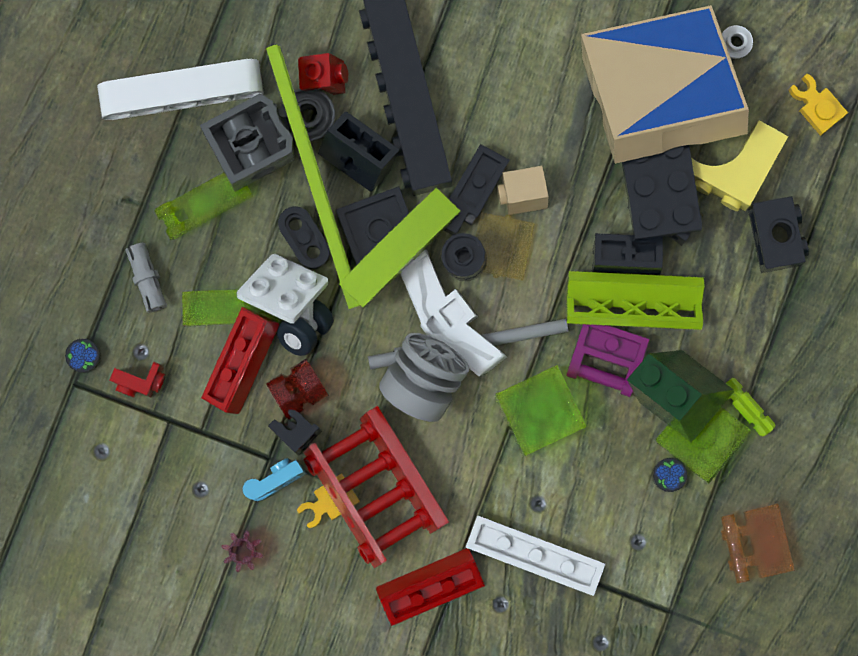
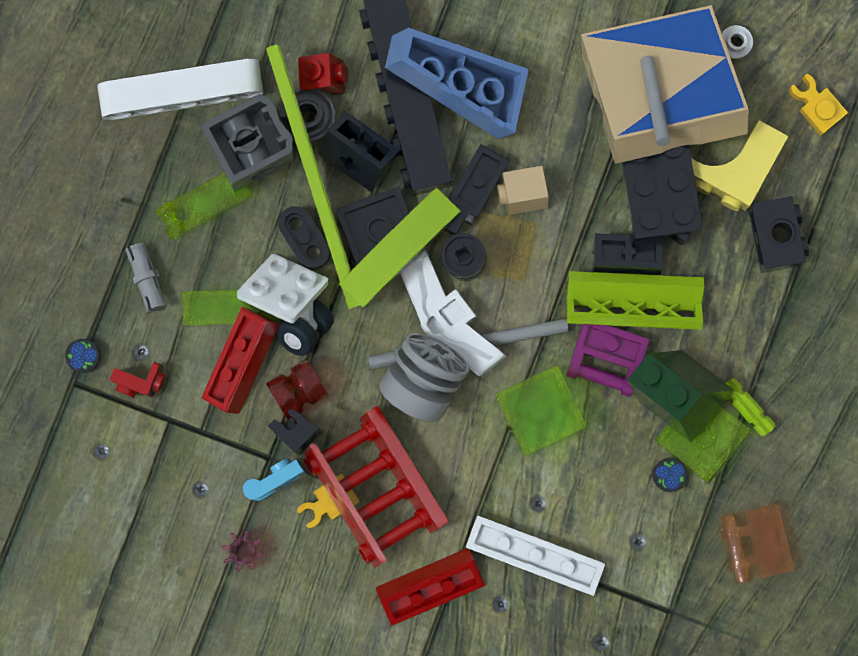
(462, 79): none -> medium blue wedge
(655, 101): none -> light grey bar

